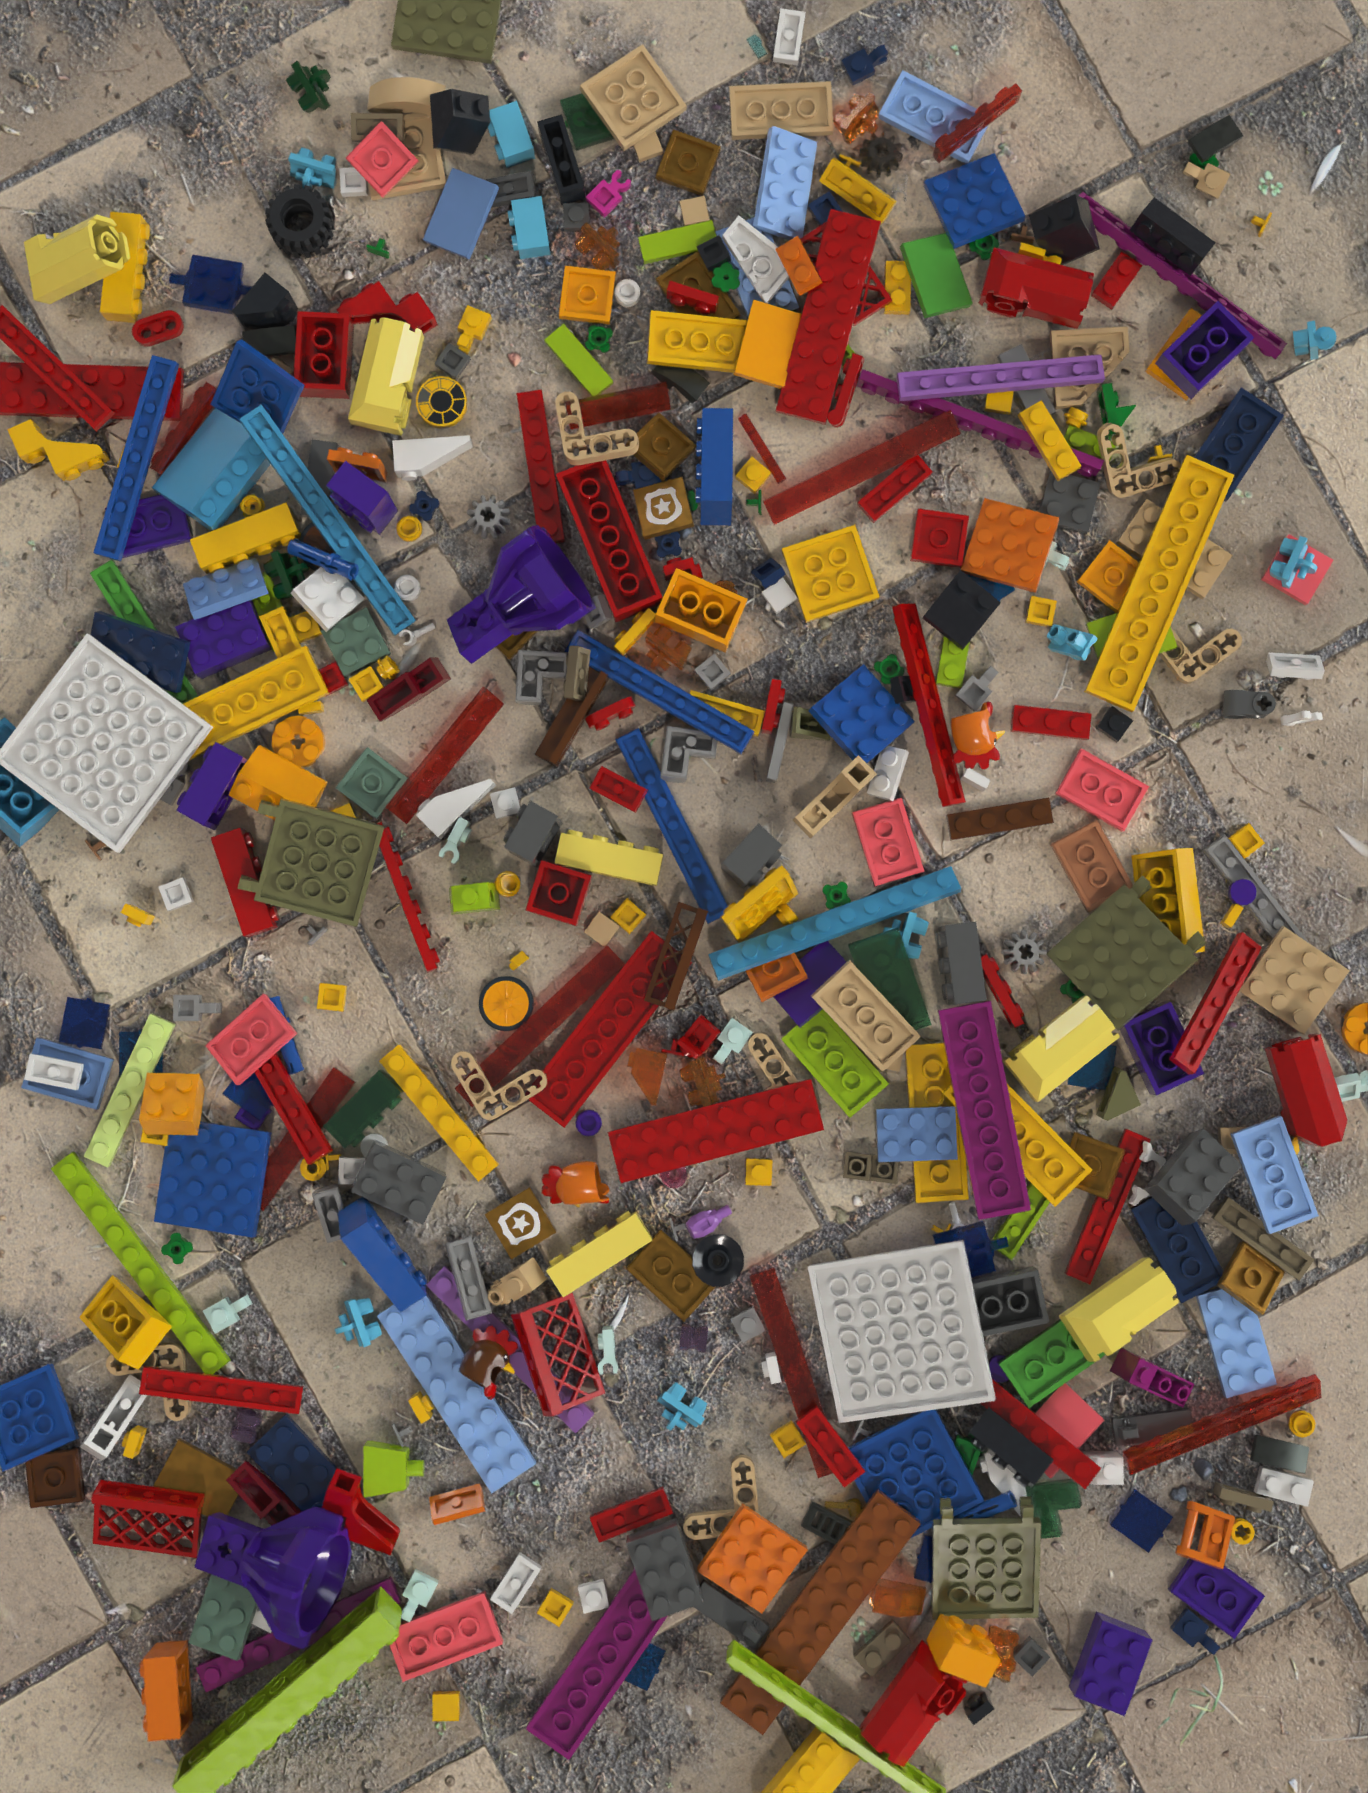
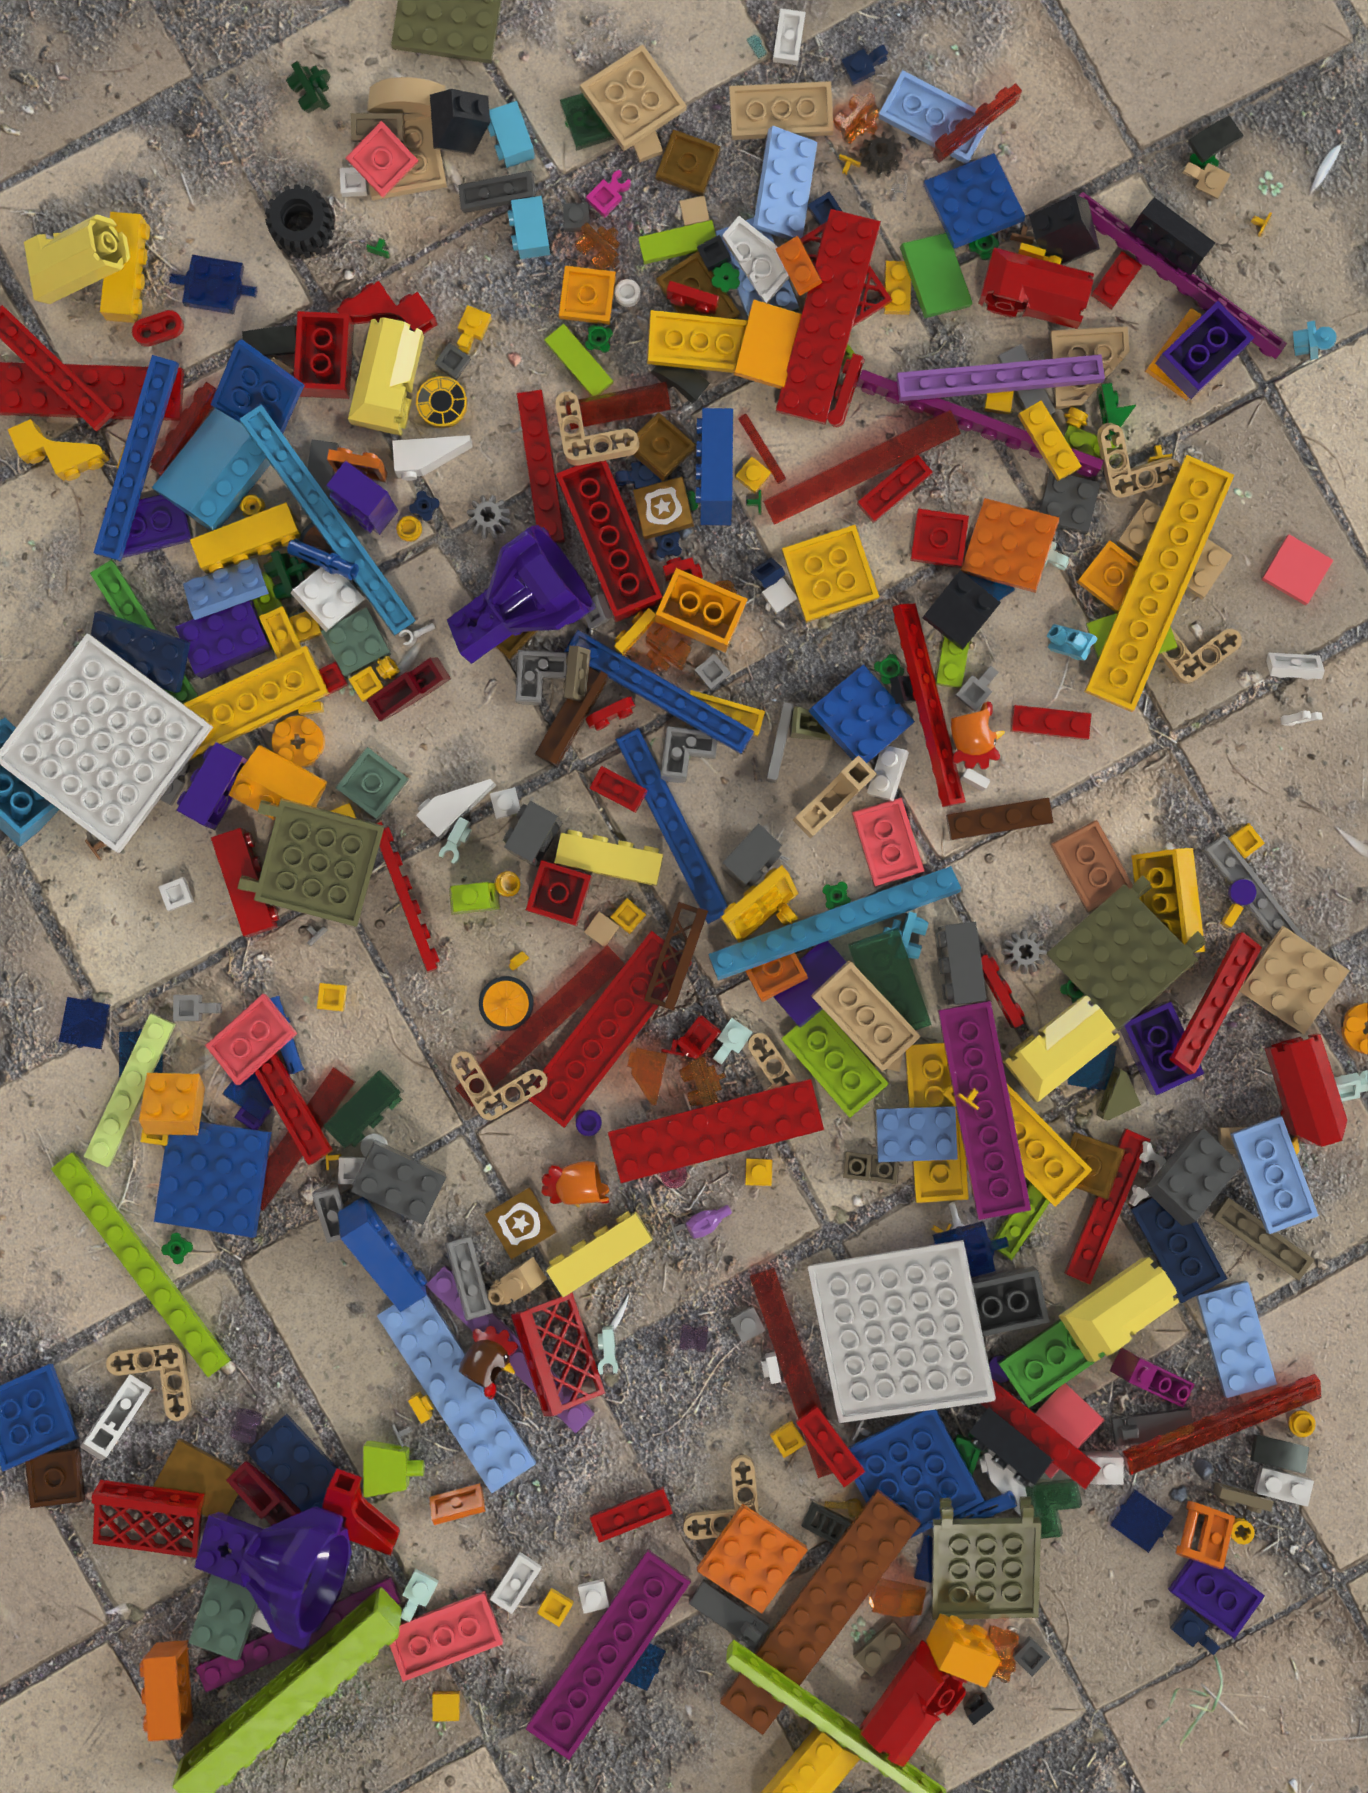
(54, 1071): white plate -> none
(93, 1079): medium blue plate -> none
(125, 1323): yellow slope -> none
(133, 1441): yellow plate -> none
(136, 915): yellow plate -> none
(221, 1390): red plate -> none
(225, 1313): light aqua plate -> none
(265, 306): black slope -> none
(312, 171): medium azure hips -> none
(321, 1170): yellow plate -> none
(355, 1311): medium azure hips -> none
(407, 588): white tile -> none
(439, 1112): yellow plate -> none
(444, 755): clear red plate -> none
(461, 213): medium blue tile -> none
(561, 159): black brick -> none
(664, 1569): dark grey brick -> none
(669, 1275): pearl gold tile -> none
(672, 1400): medium azure hips -> none
(727, 1270): black dish -> none
(775, 696): red plate -> none
(857, 190): yellow plate -> none
(969, 1099): none -> yellow piece
(1040, 611): yellow plate -> none
(1101, 790): coral tile -> none
(1110, 1663): dark purple brick -> none
(1114, 724): black plate -> none
(1239, 436): dark blue plate -> none
(1242, 704): dark grey piece -> none
(1251, 1278): pearl gold tile -> none
(1296, 551): medium azure hips -> none

